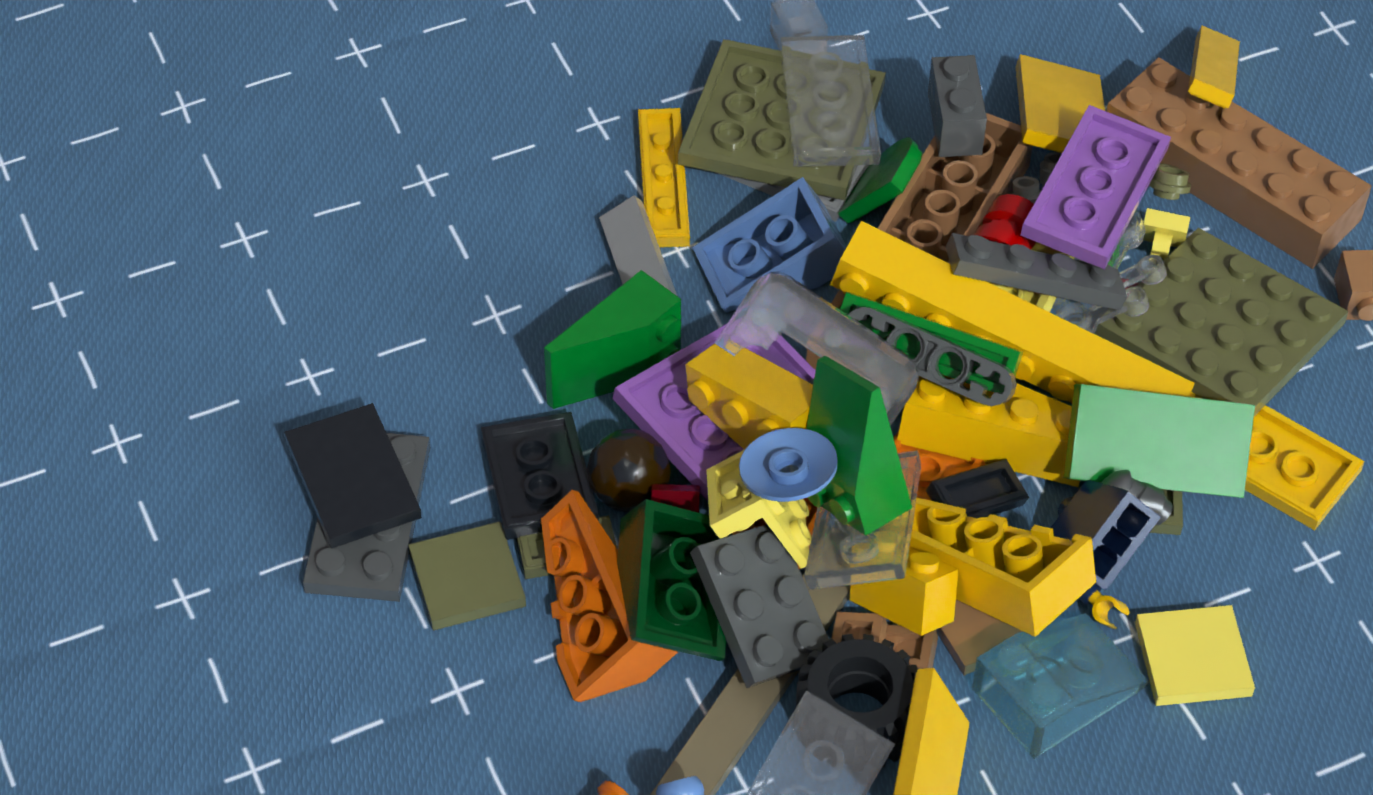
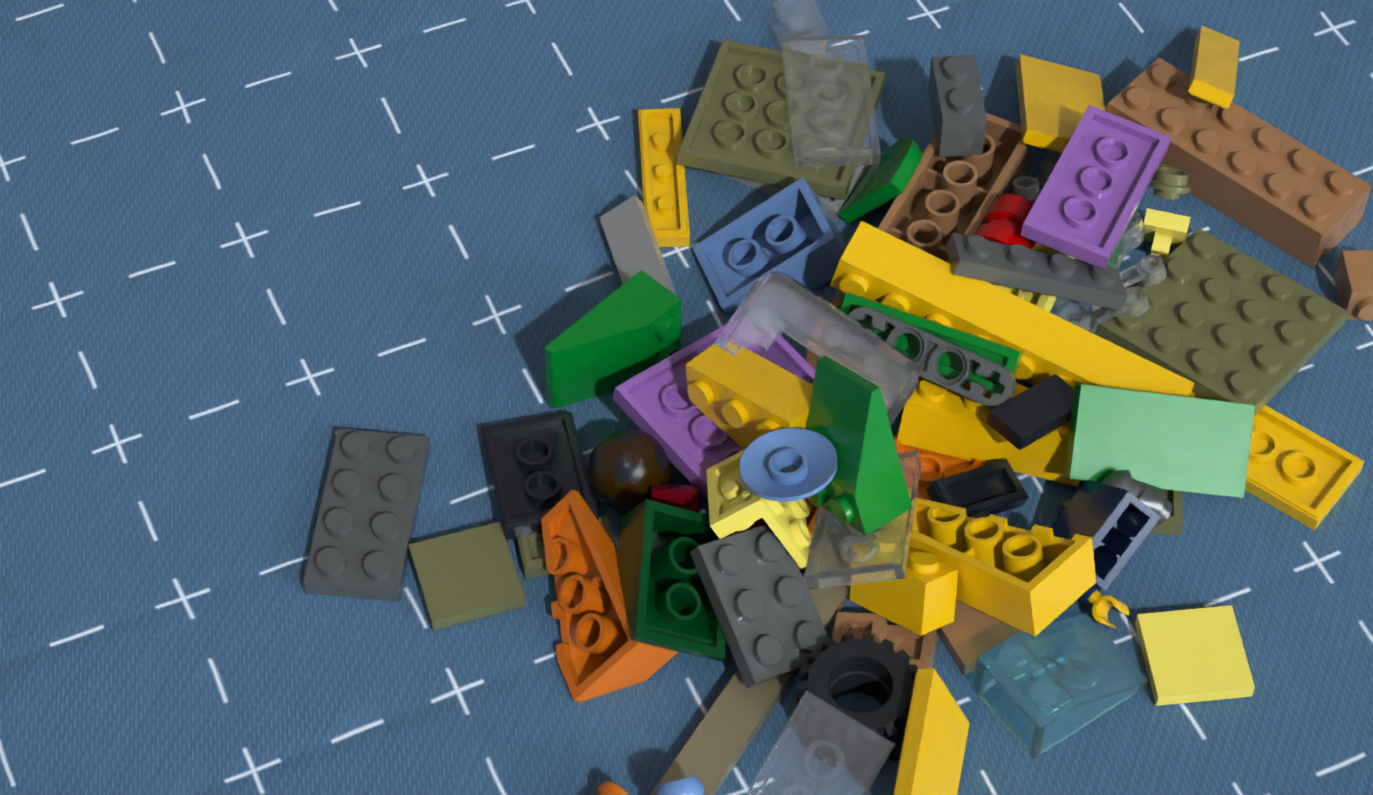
(352, 475): black tile -> none
(1033, 412): none -> black tile

